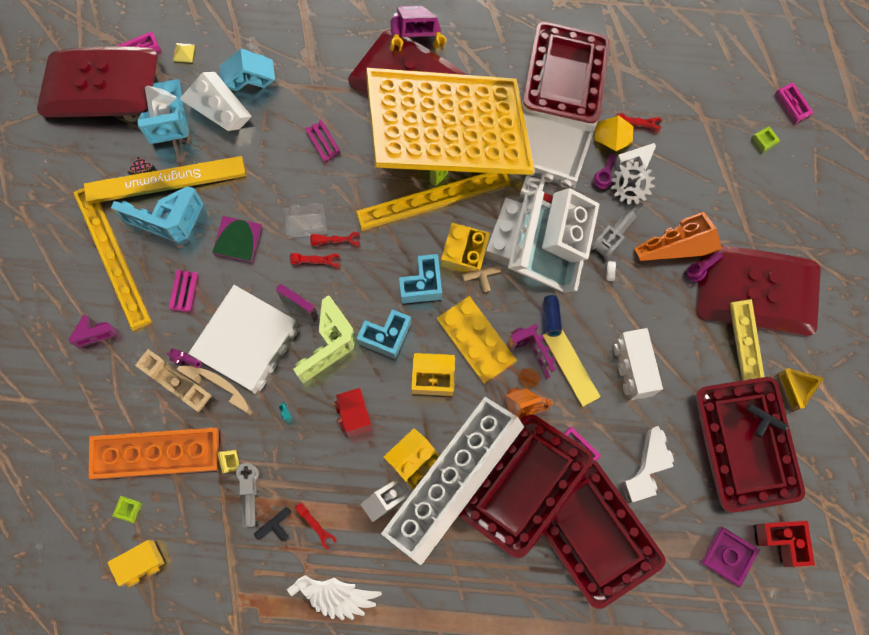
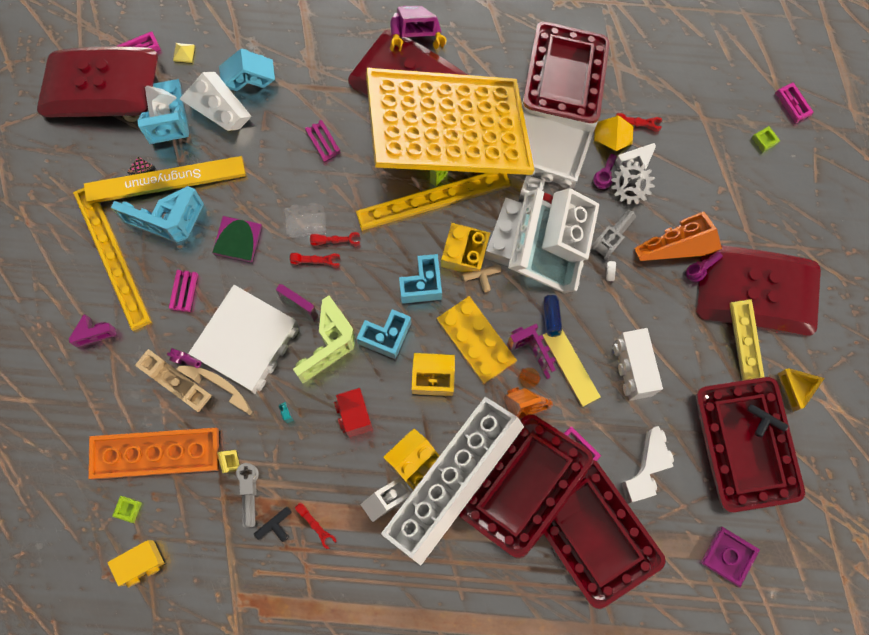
(334, 596): white animal -> none
(793, 539): red brick -> none

